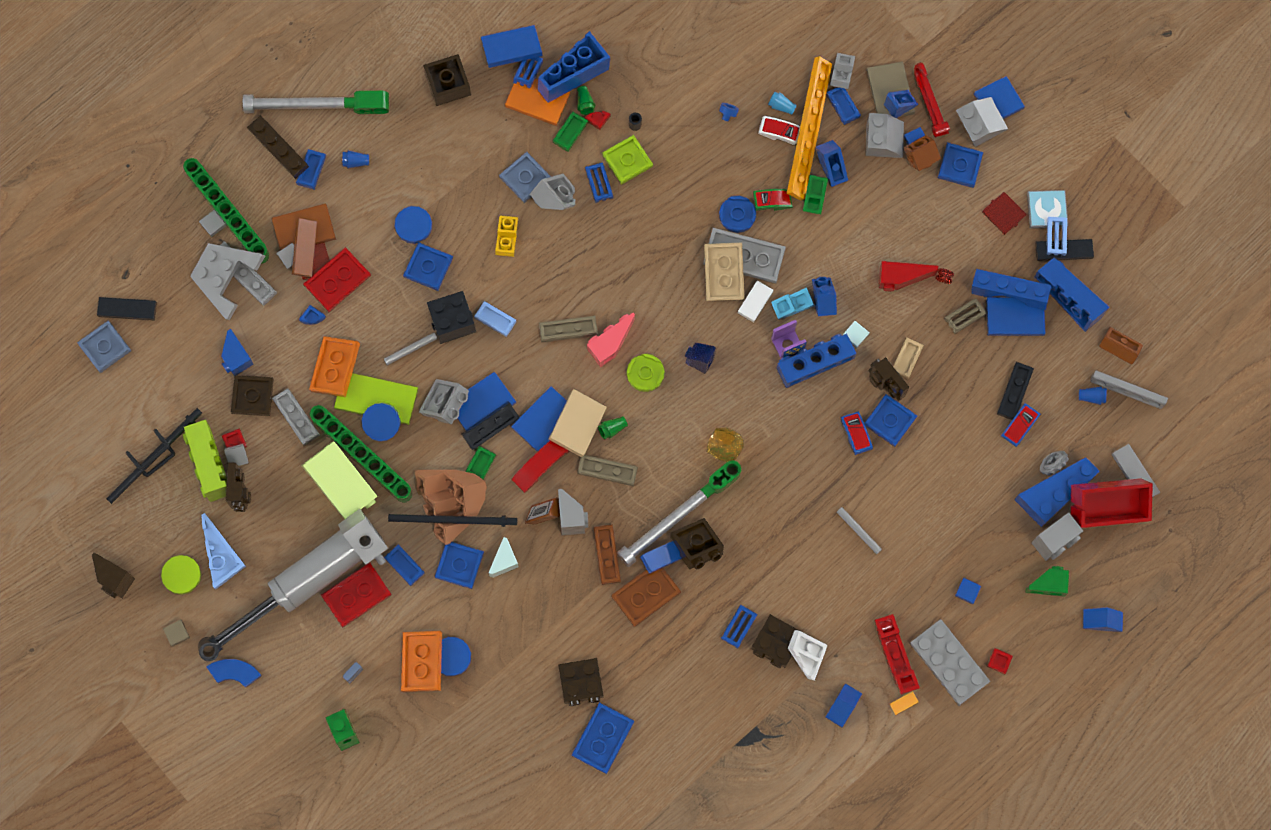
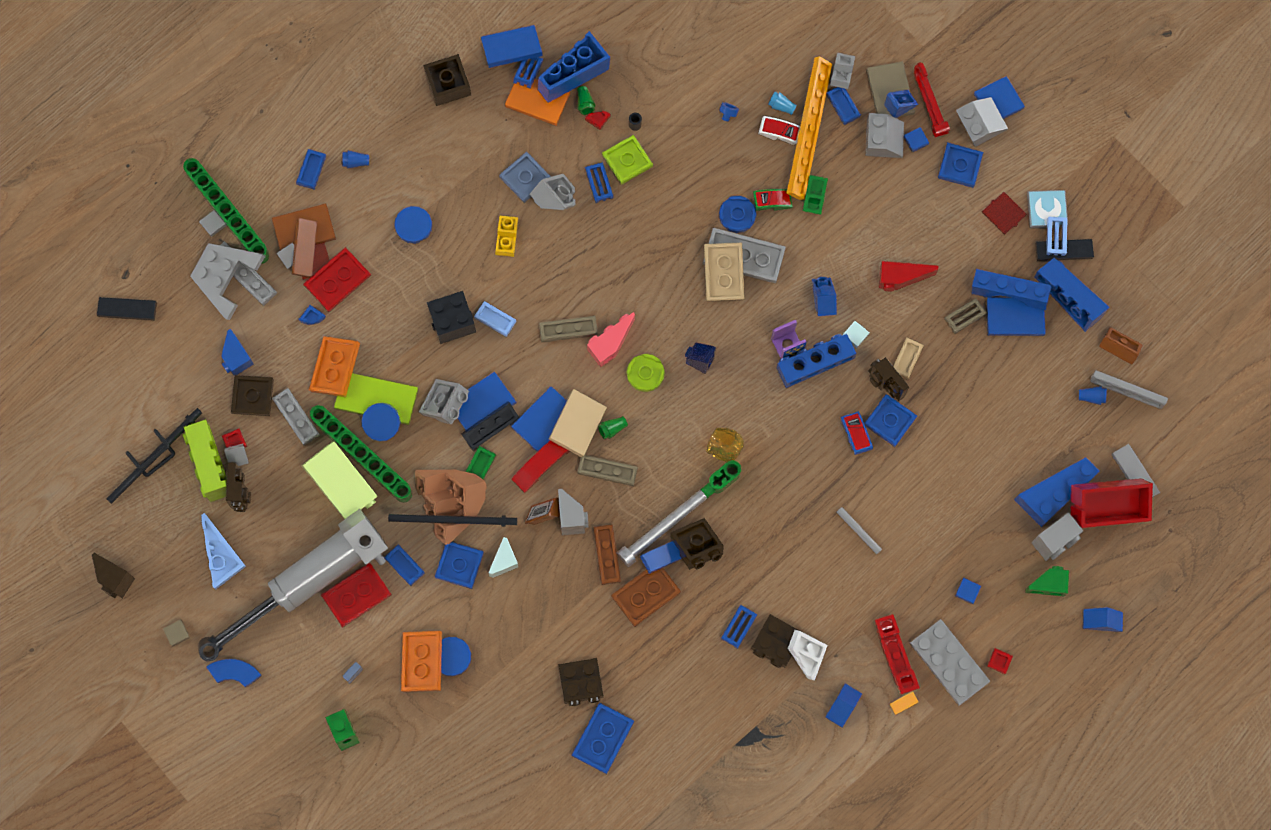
(104, 346): sand blue tile -> none
(181, 574): lime tile -> none
(278, 147): dark brown plate -> none
(363, 103): piece -> none
(411, 348): light grey bar -> none
(428, 266): blue tile -> none
(570, 131): green tile -> none
(755, 301): white tile -> none
(793, 303): medium azure slope -> none
(832, 162): blue slope -> none
(922, 153): dark orange head -> none
(944, 275): clear red bush -> none
(1015, 391): black tile -> none
(1020, 425): red slope -> none
(1053, 462): light grey gear -> none

